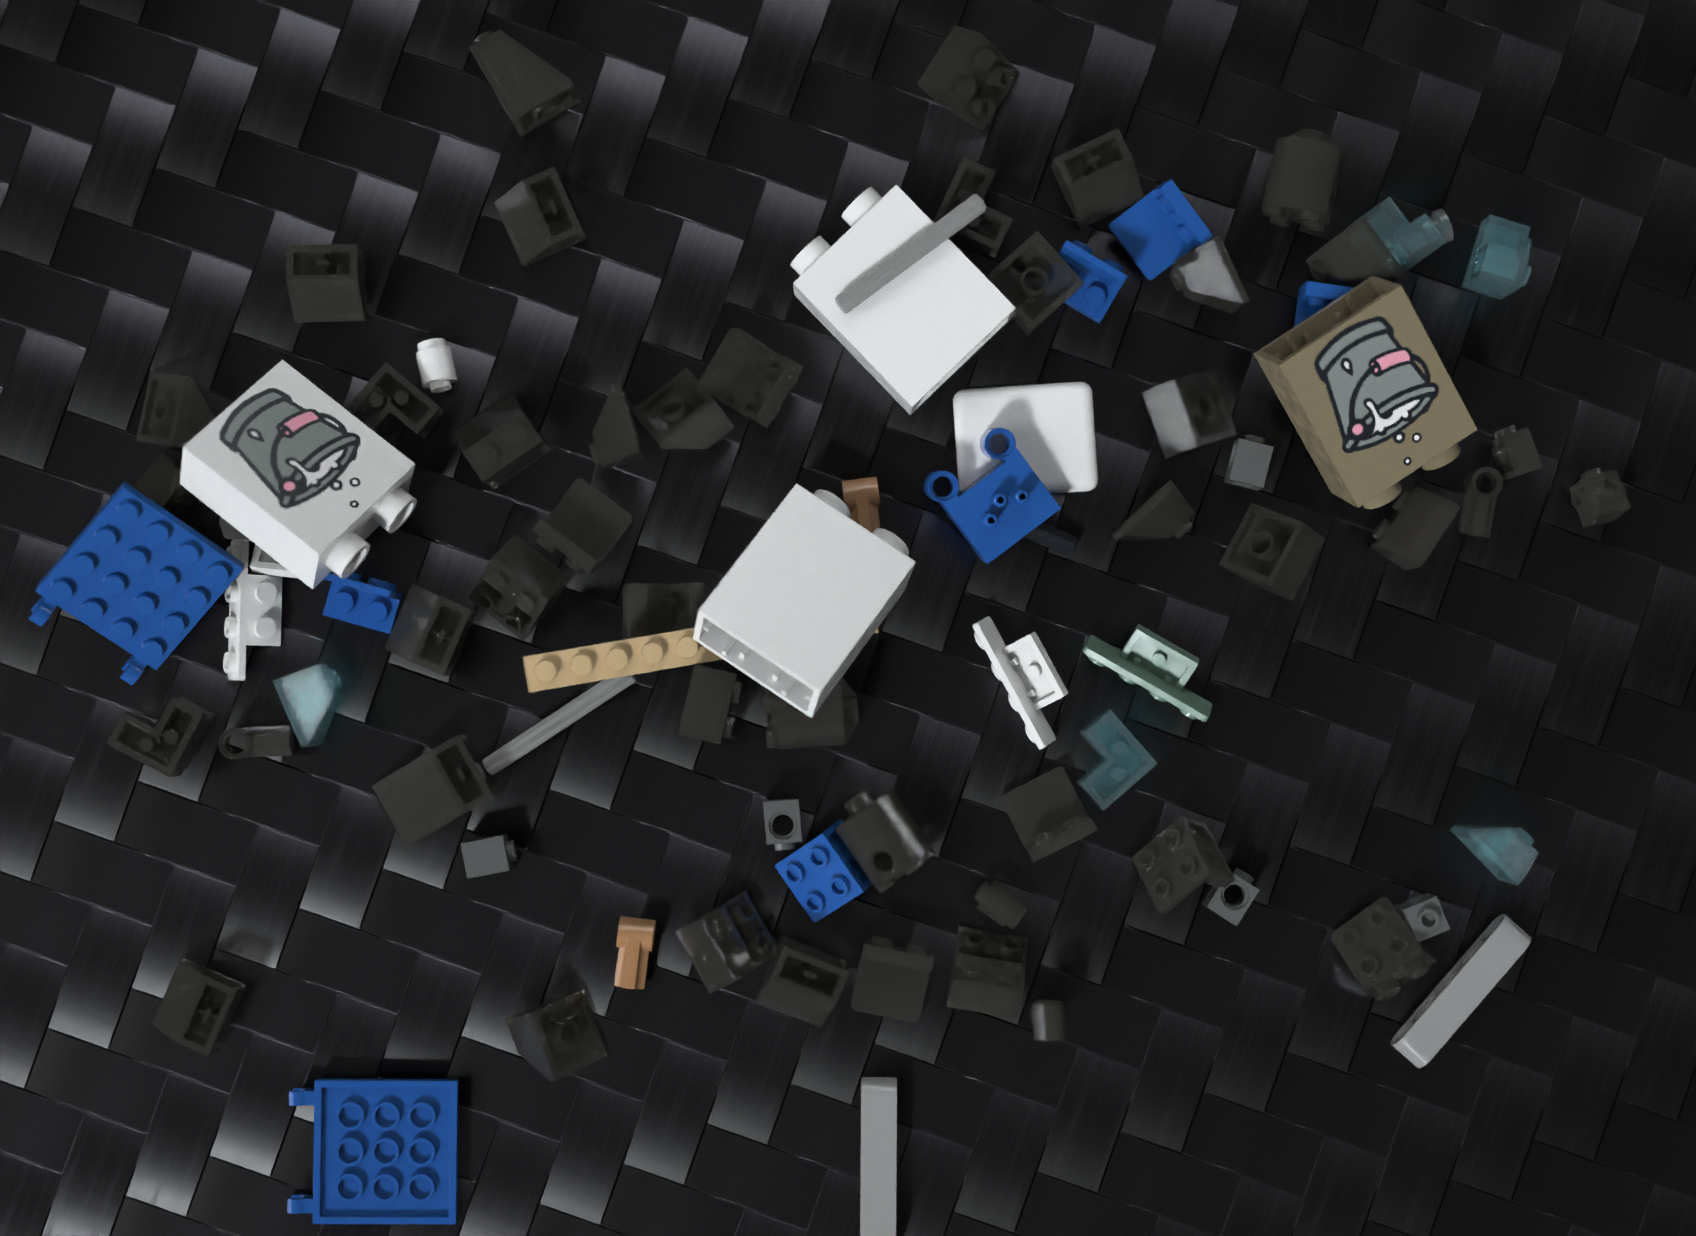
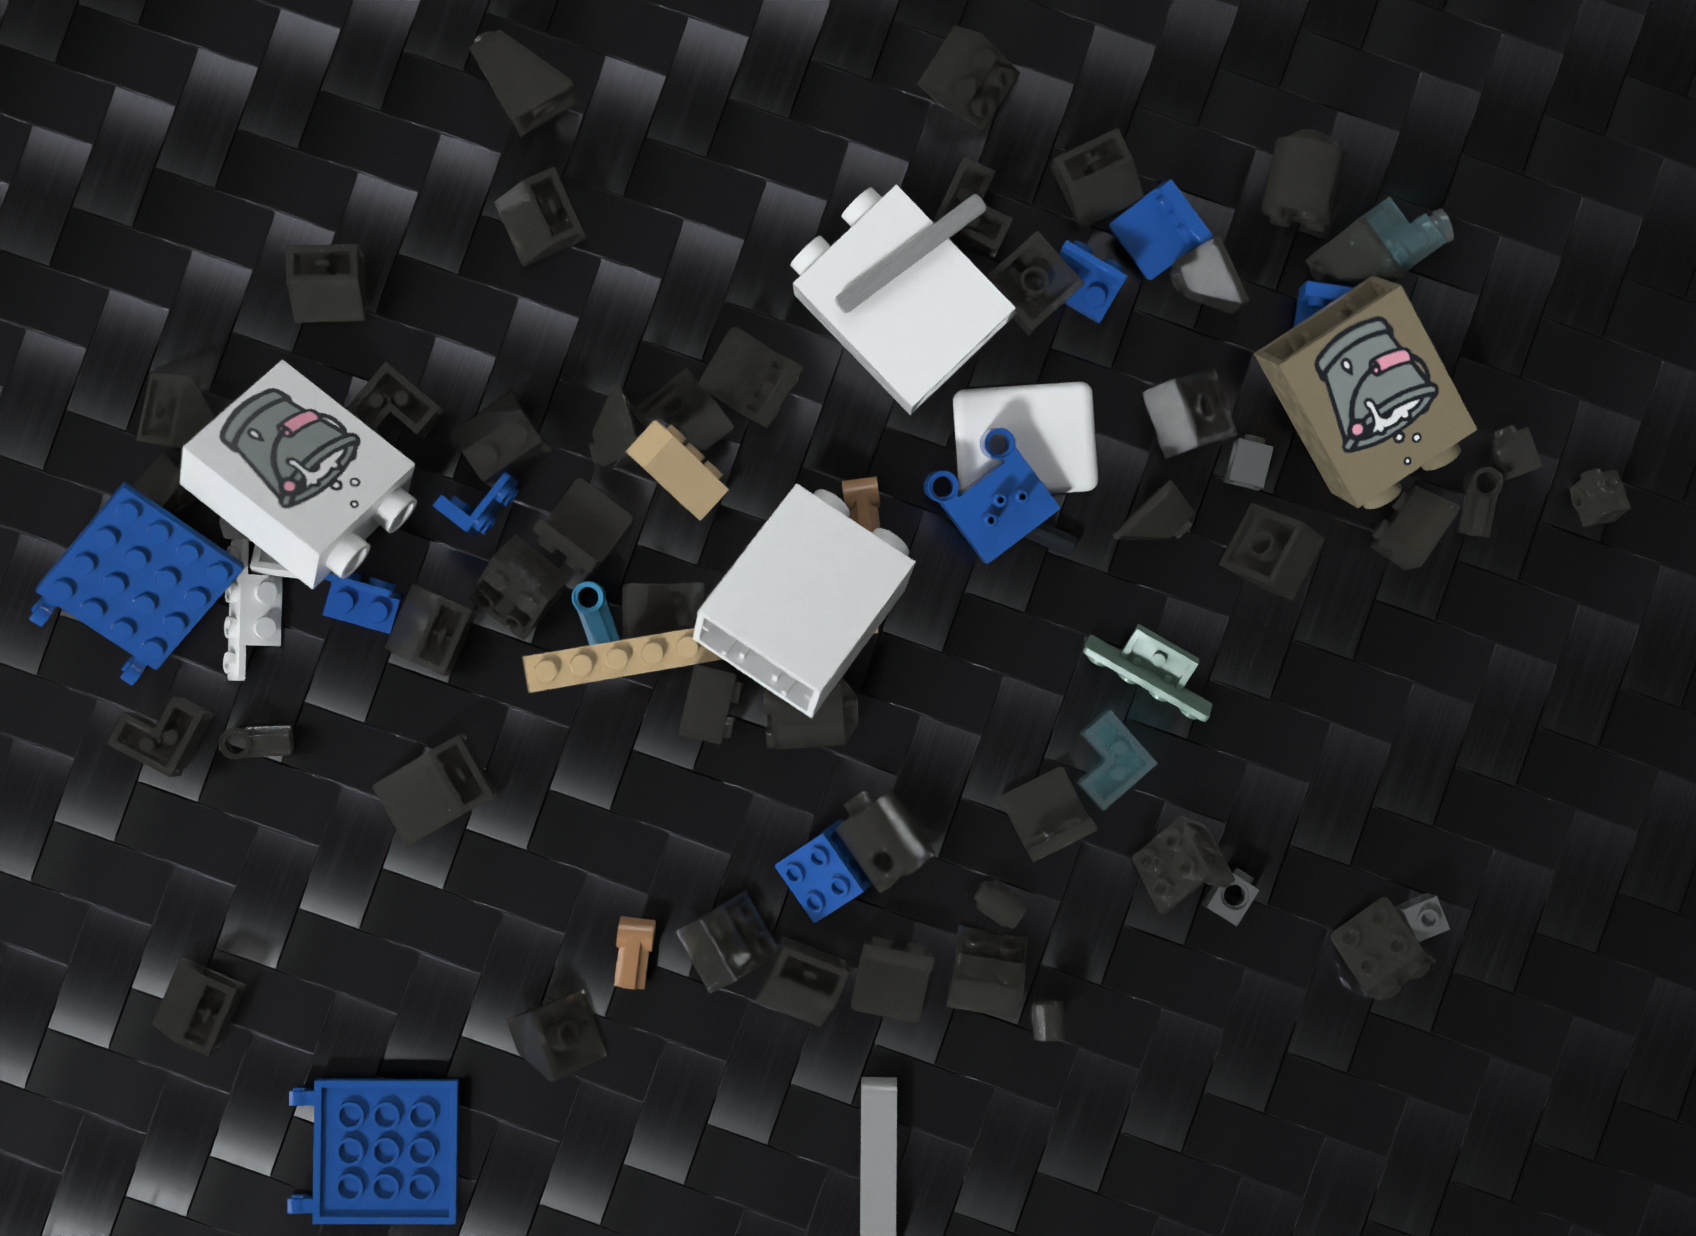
(310, 701): clear light blue slope -> none
(436, 365): white brick -> none
(482, 518): none -> blue bracket
(489, 855): dark grey brick -> none
(555, 723): light grey axle -> none
(596, 620): none -> dark azure piece
(678, 468): none -> tan brick
(787, 807): dark grey brick -> none
(1026, 676): white bracket -> none
(1461, 991): light grey beam -> none
(1499, 258): clear light blue brick -> none
(1500, 848): clear light blue slope -> none

